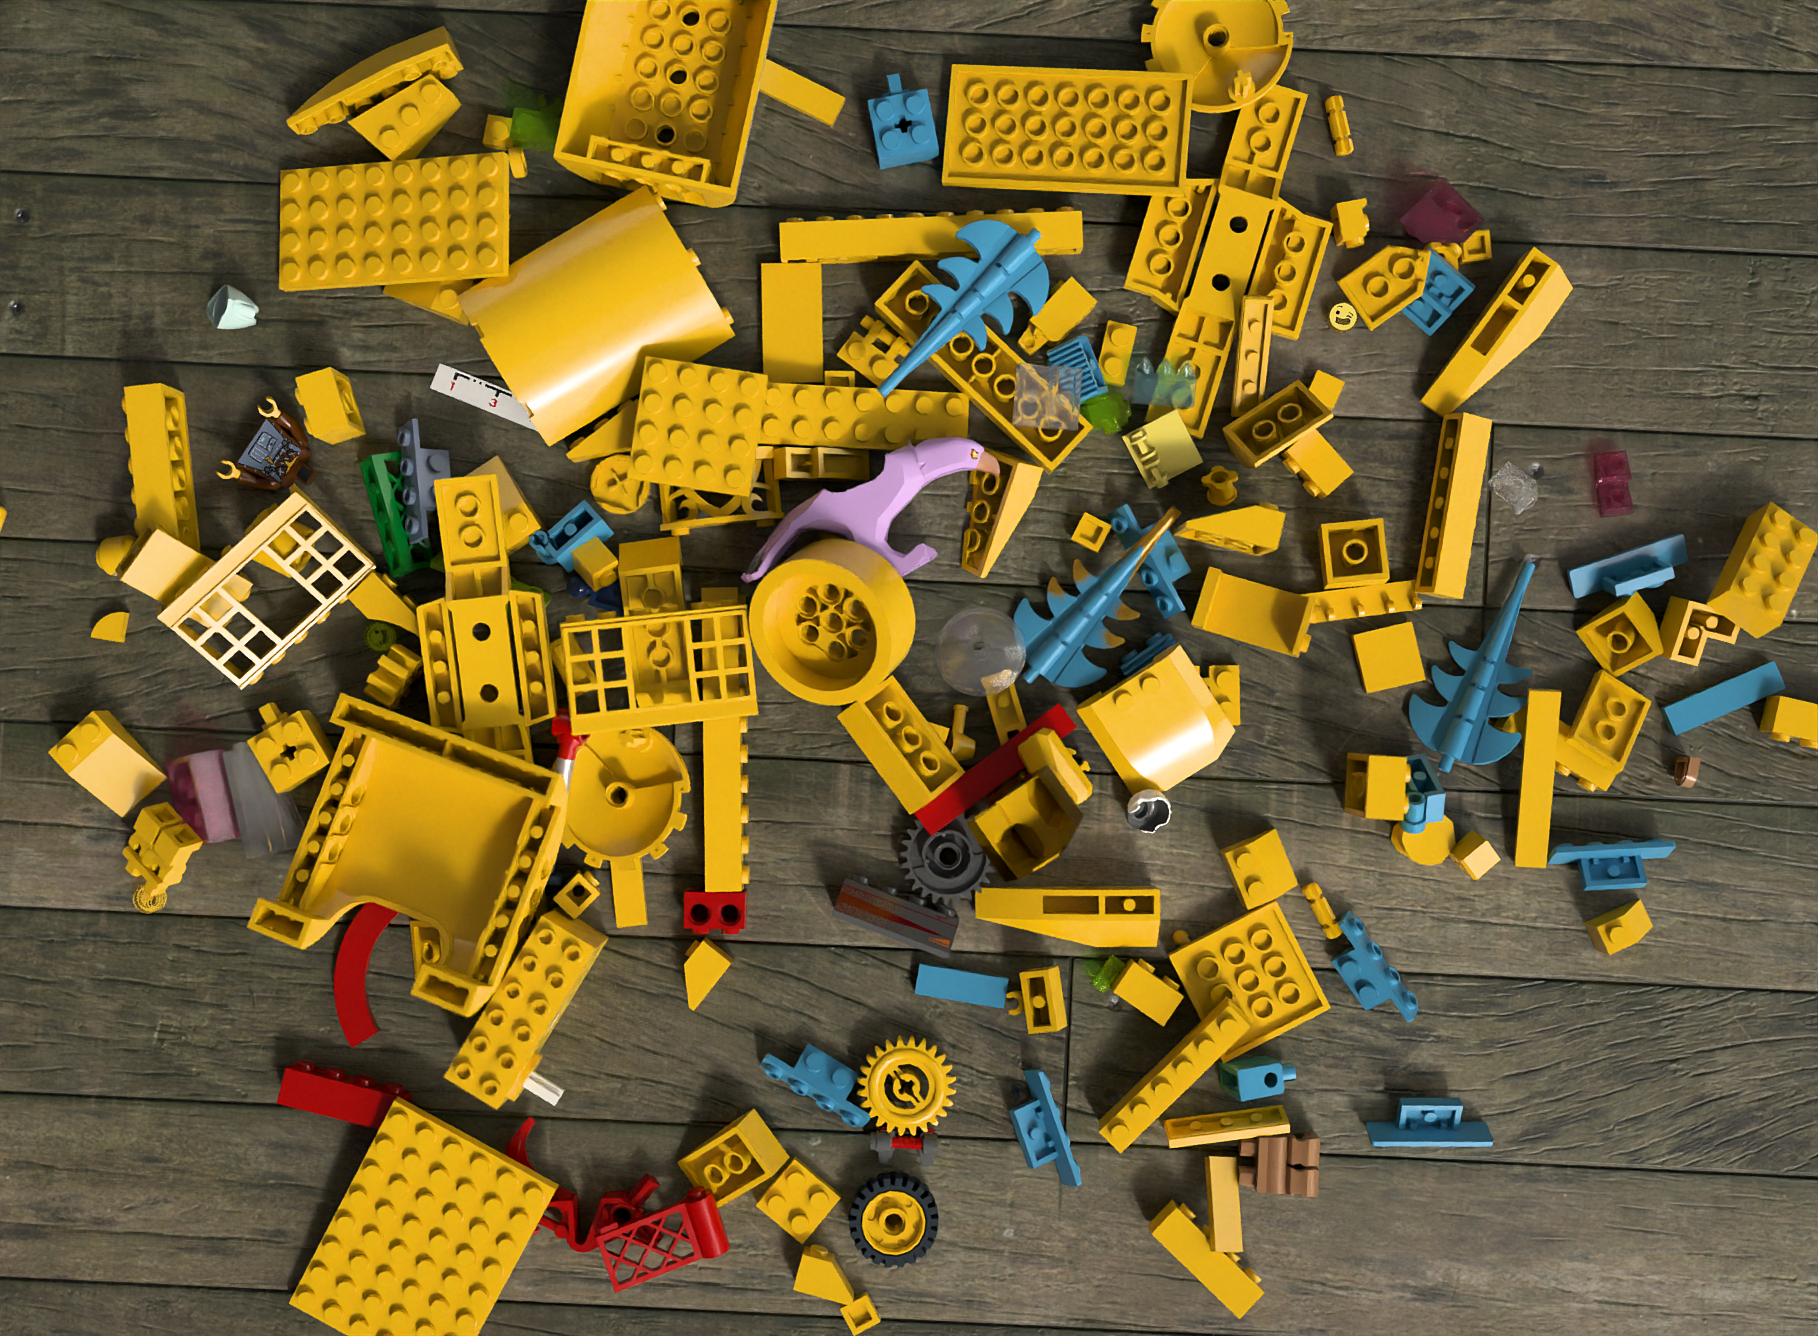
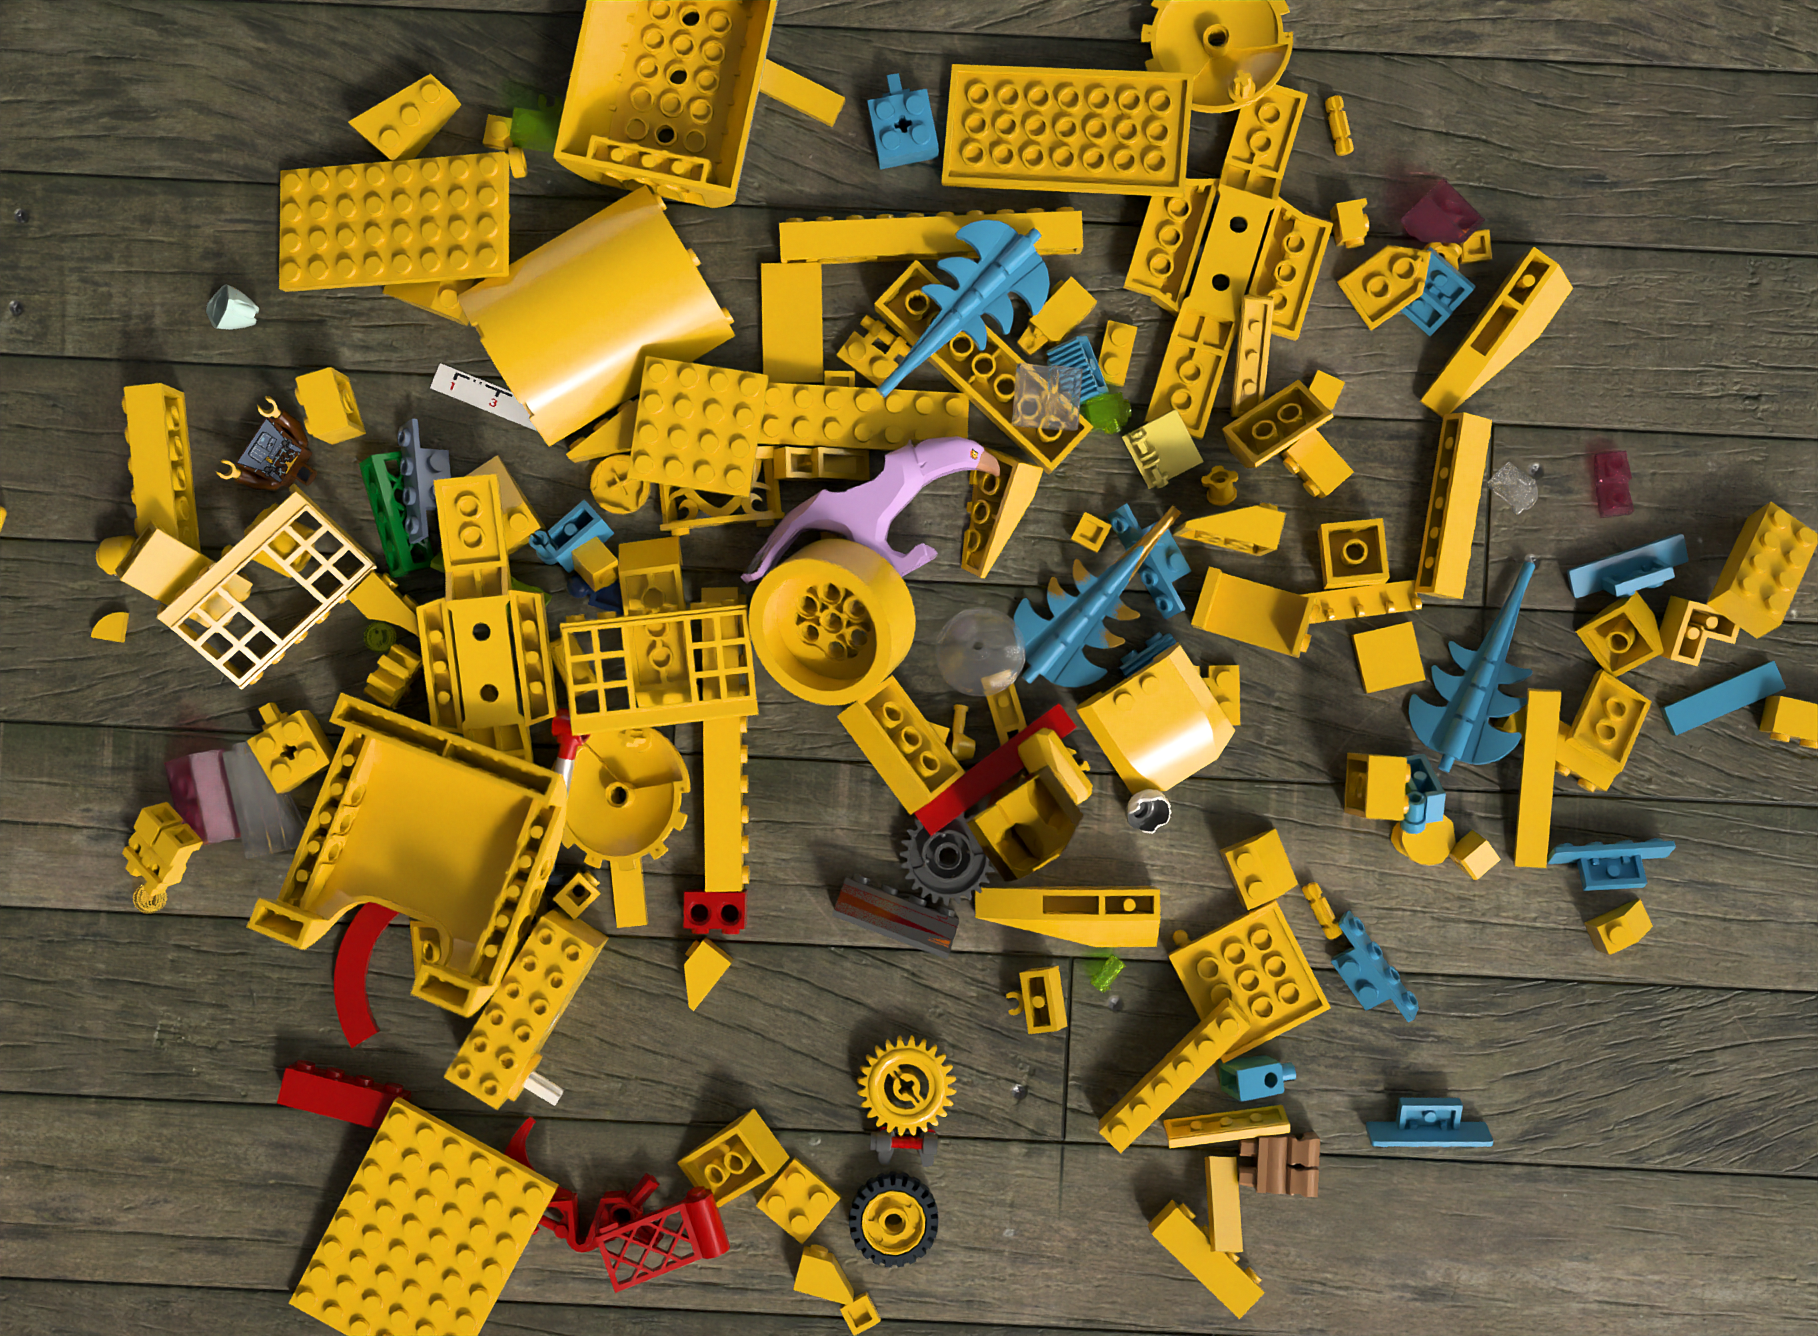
(108, 762): yellow slope -> none
(379, 79): yellow wedge -> none
(820, 1079): dark azure bracket -> none
(961, 985): dark azure tile -> none
(1041, 1130): dark azure bracket -> none
(1147, 991): yellow brick -> none
(1164, 386): clear light blue plate -> none
(1341, 317): tile -> none
(1686, 771): medium nougat tile -> none

